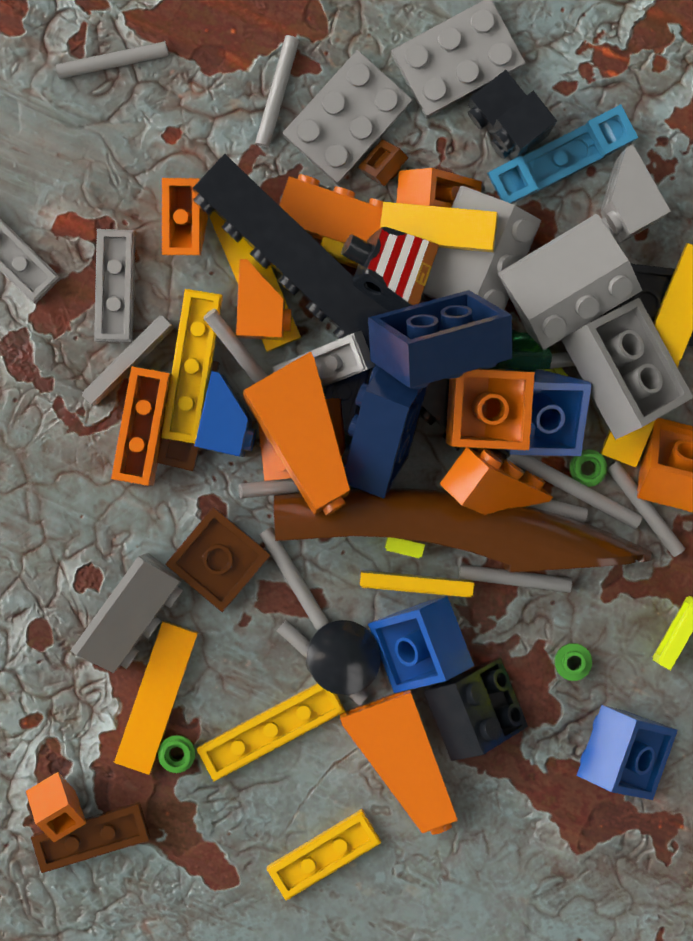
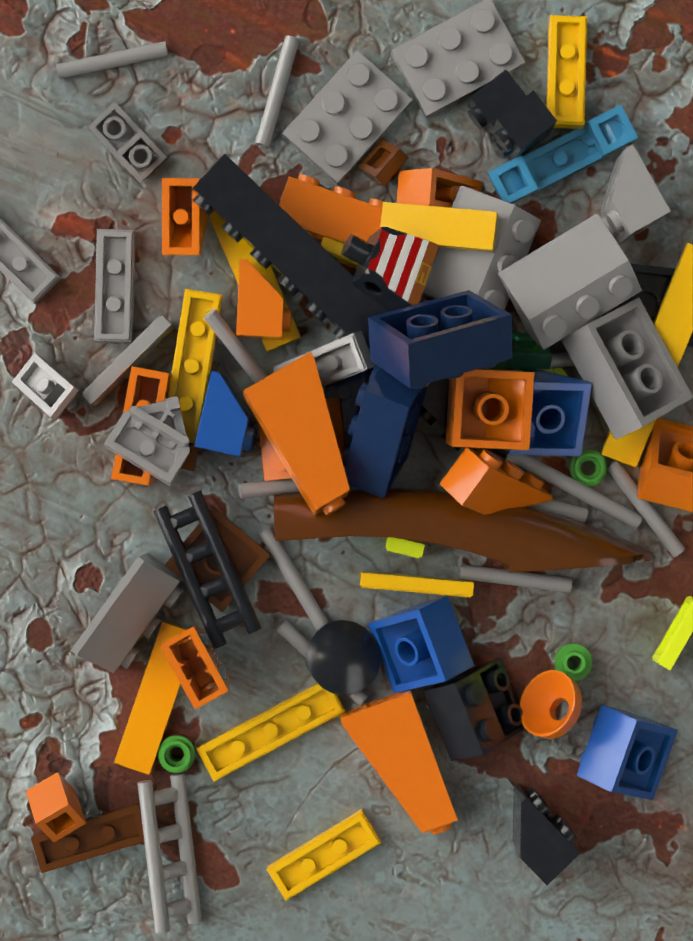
(46, 386): none -> light grey slope
(127, 142): none -> light grey slope
(152, 439): none -> light grey slope
(185, 867): none -> light grey bar
(196, 666): none -> orange torso
(201, 592): none -> black bar
(540, 840): none -> black slope
(541, 700): none -> orange piece
(567, 70): none -> yellow tile

